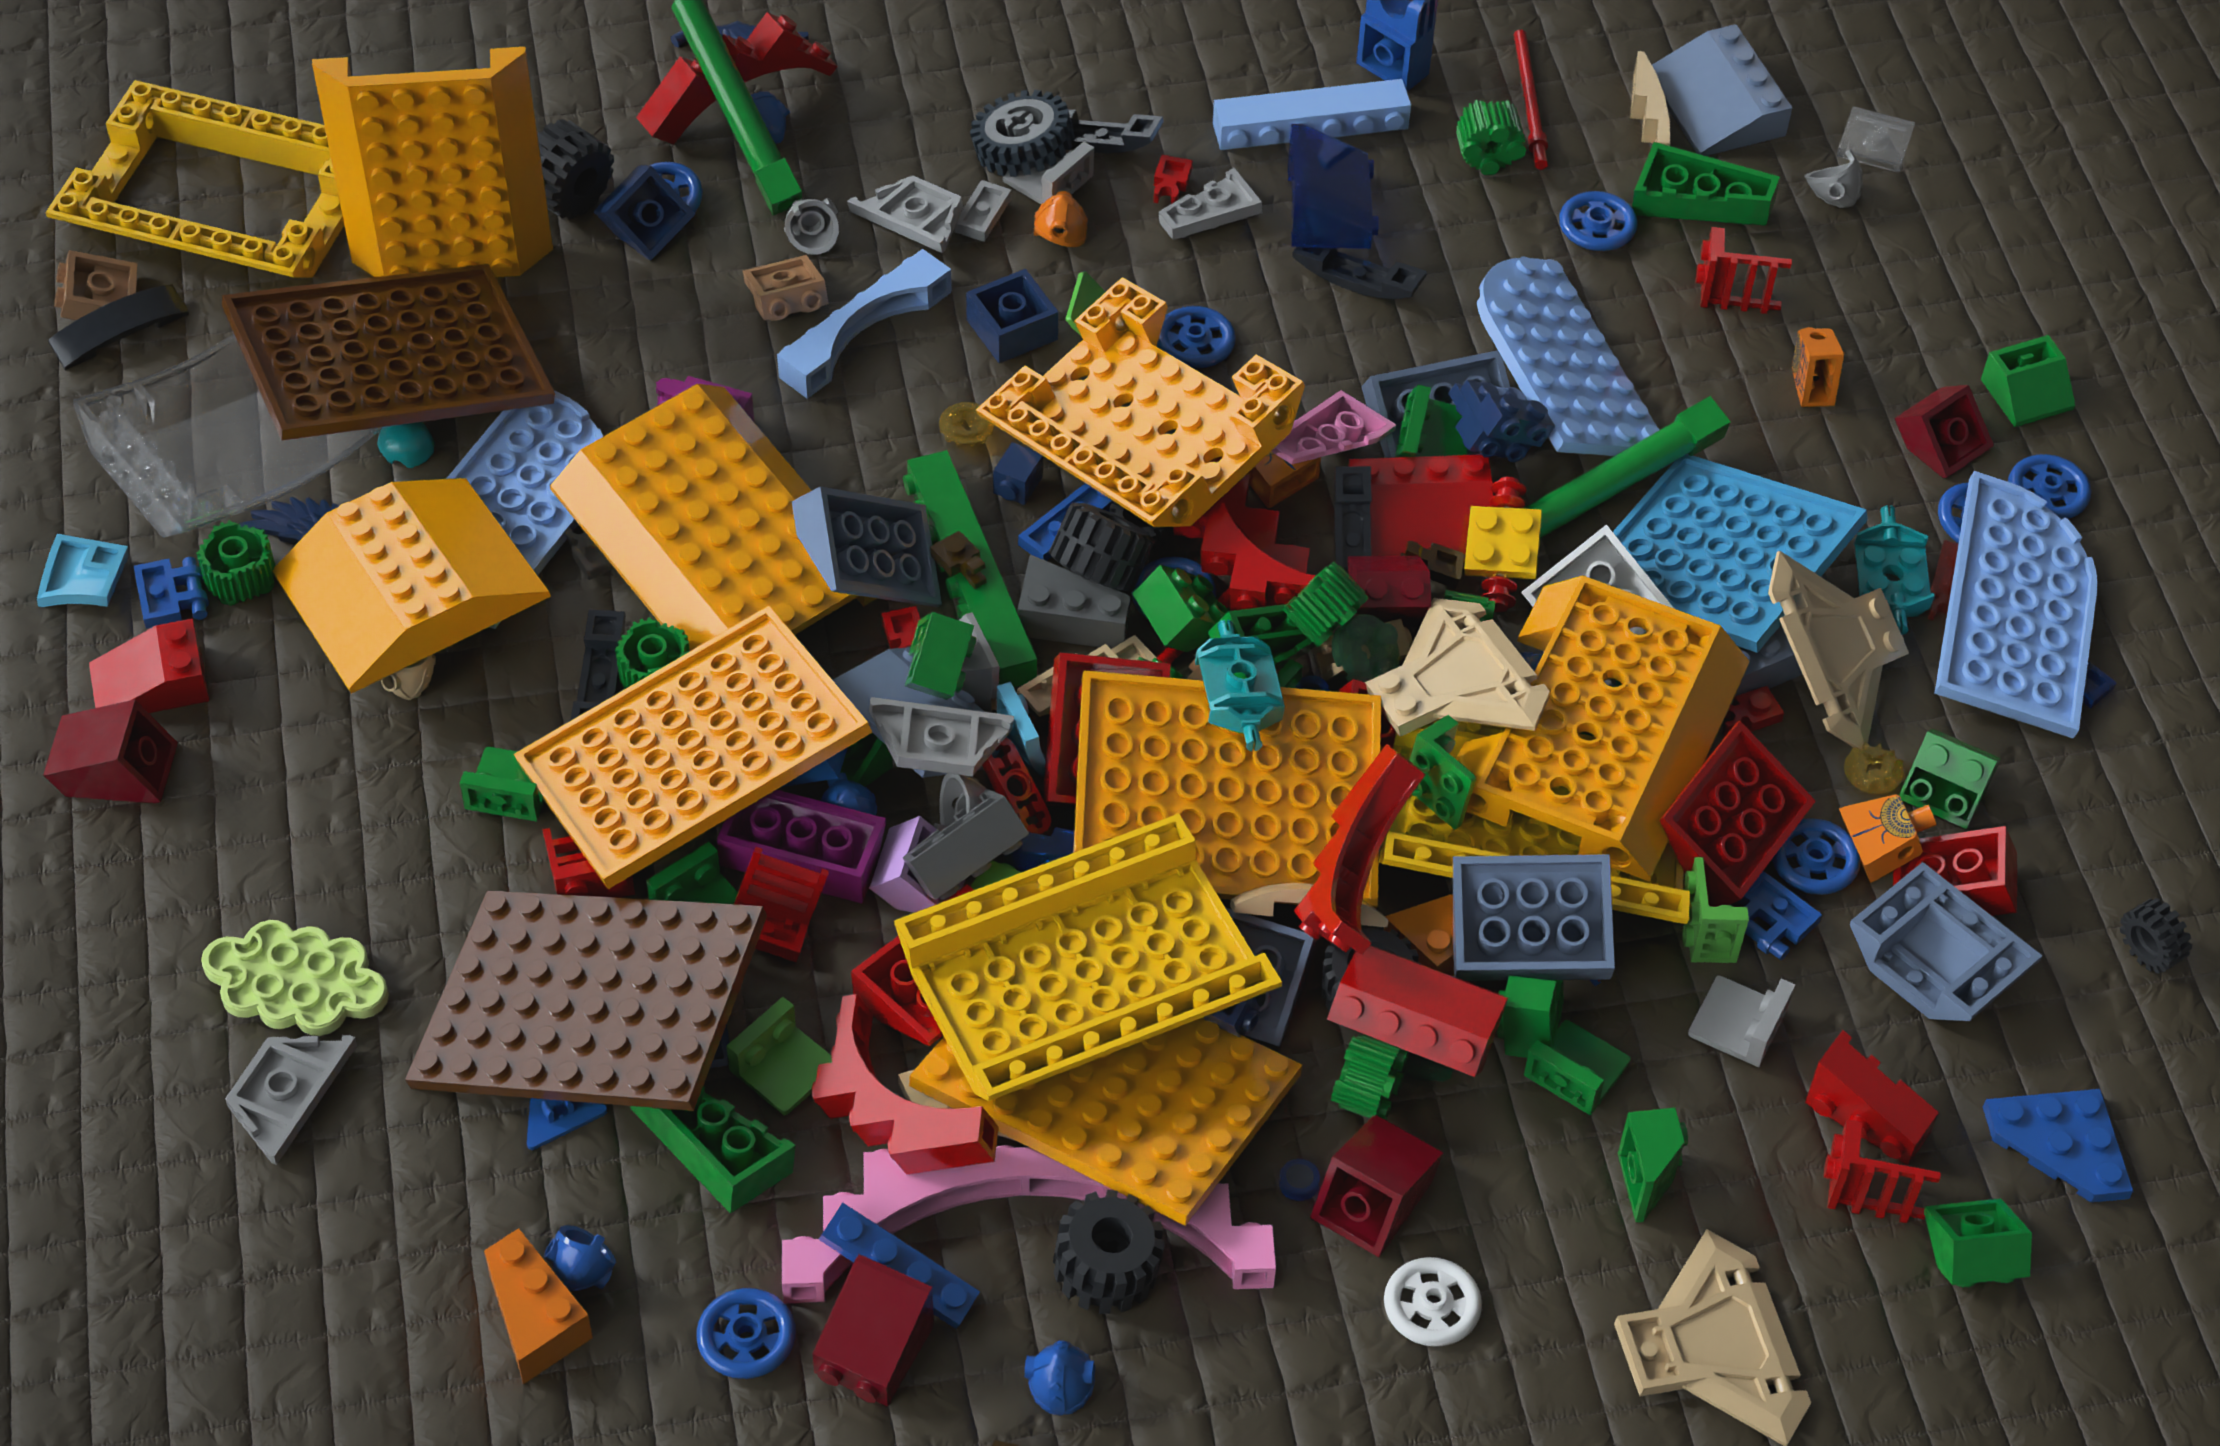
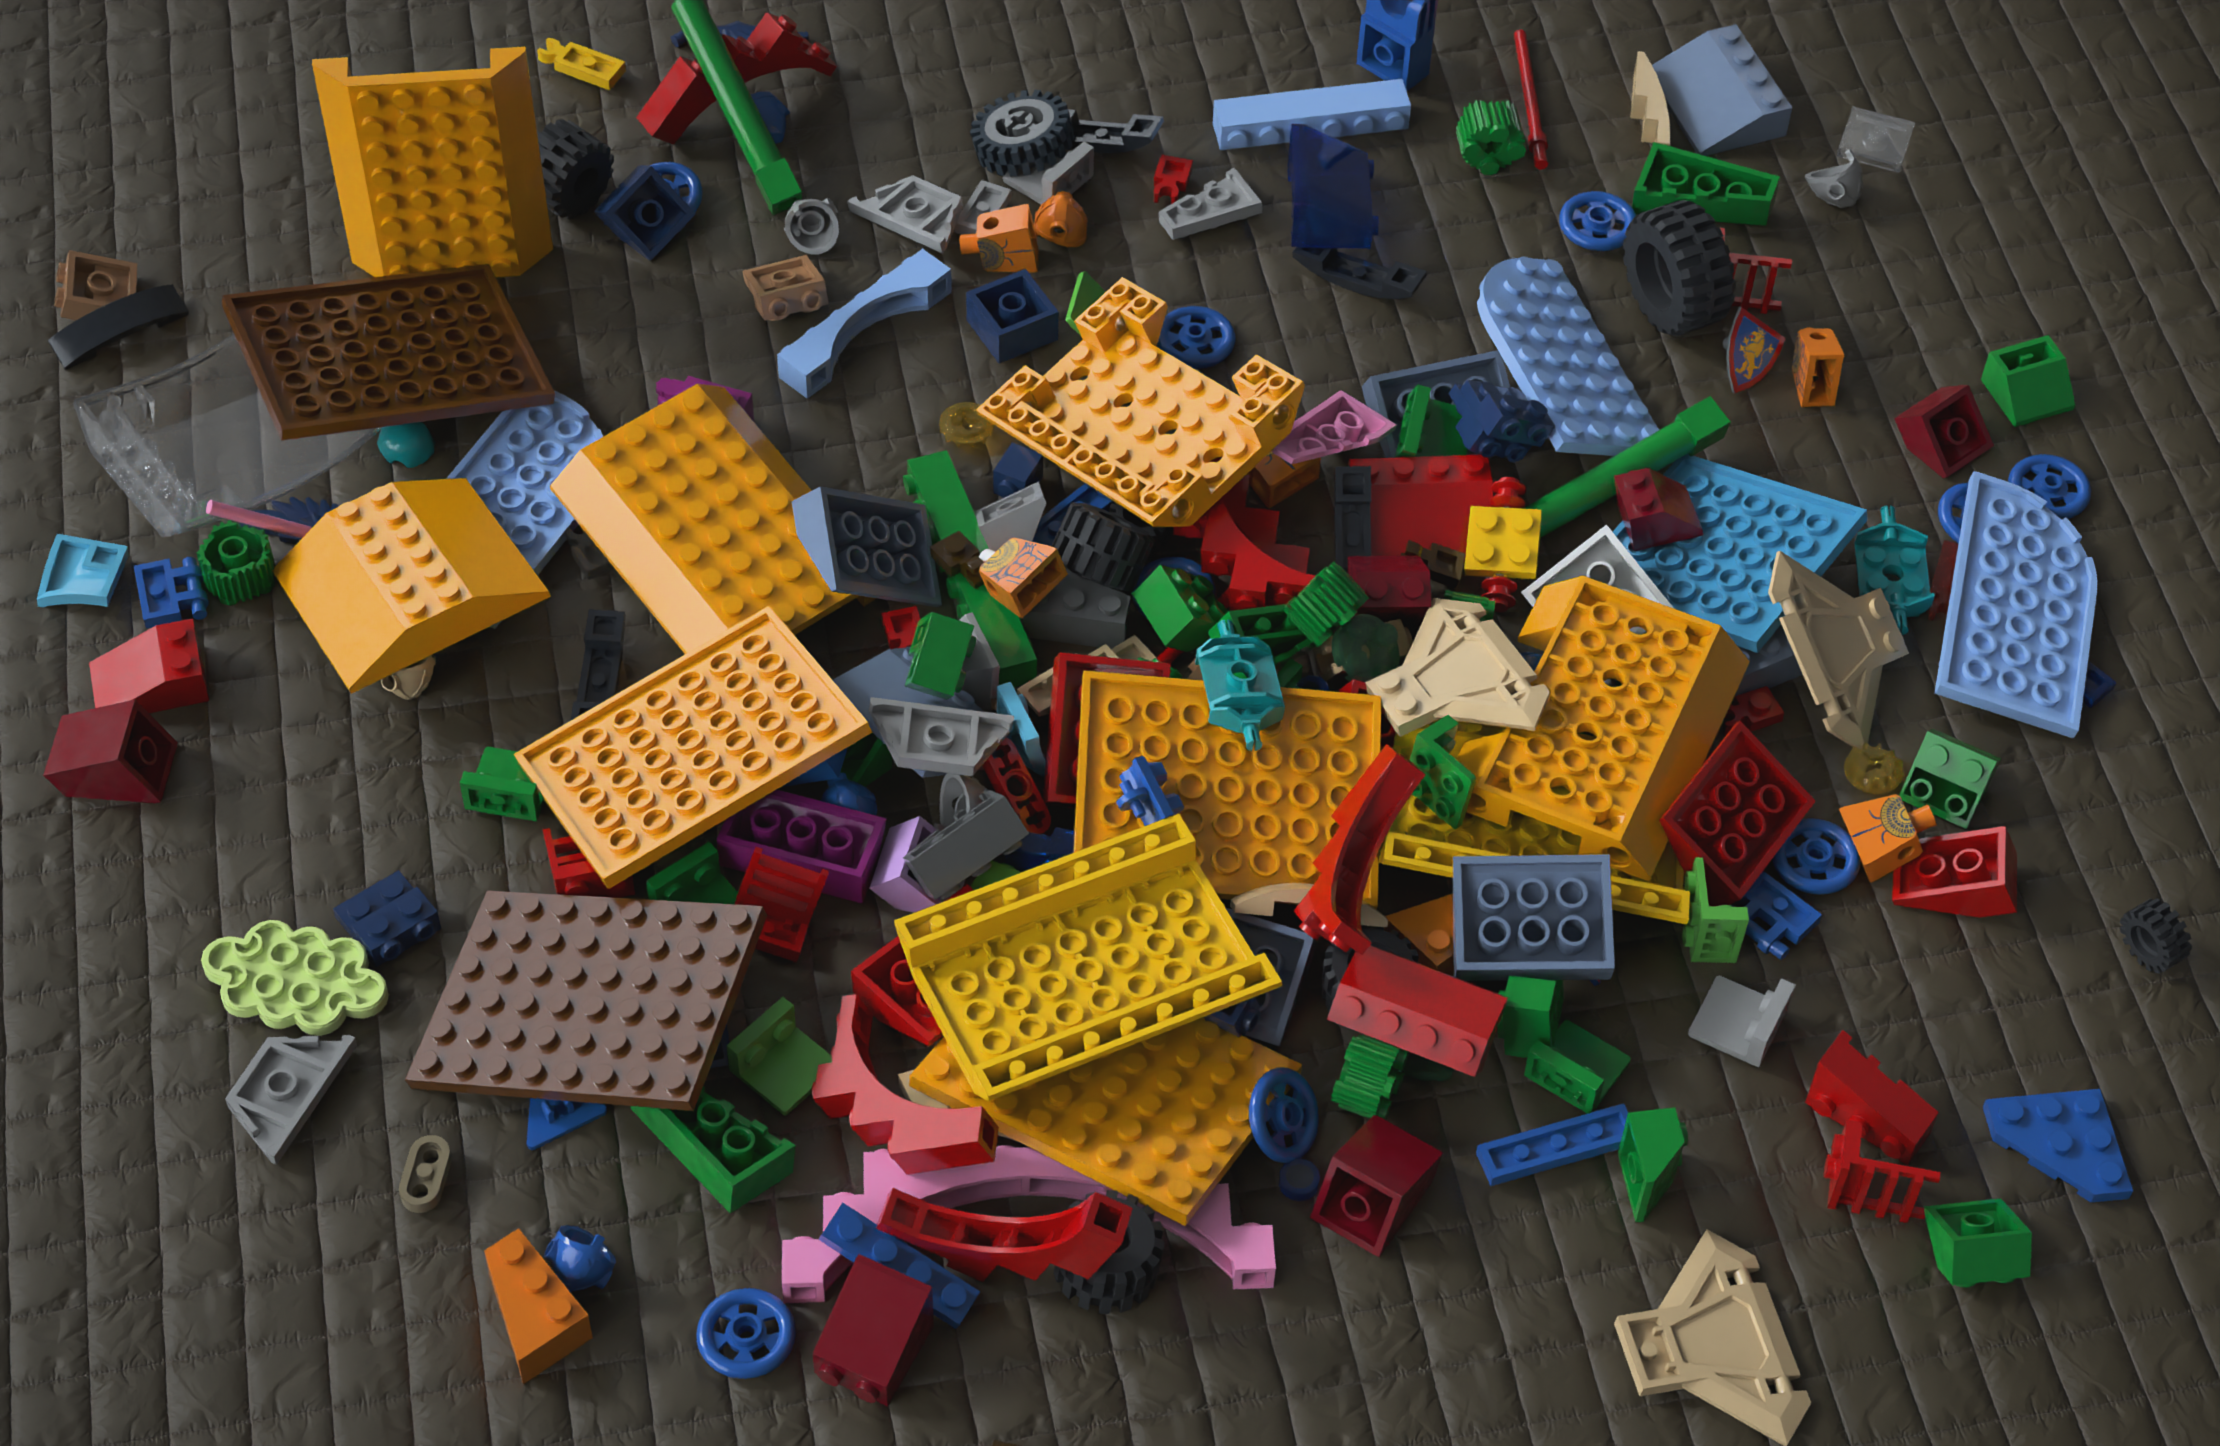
(220, 126): yellow slope -> none
(257, 519): none -> bright pink bar
(388, 918): none -> dark blue plate
(425, 1177): none -> dark tan plate
(583, 63): none -> yellow plate
(648, 649): green brick -> none
(977, 1243): none -> red arch
(1004, 240): none -> orange torso
(1012, 517): none -> light grey slope
(1021, 573): none -> orange torso
(1060, 1378): blue helmet -> none
(1143, 792): none -> blue hips
(1284, 1115): none -> blue plate
(1437, 1332): white plate -> none
(1552, 1145): none -> blue plate
(1655, 509): none -> dark red slope
(1679, 267): none -> black tyre
(1750, 350): none -> shield
(1939, 947): sand blue slope -> none

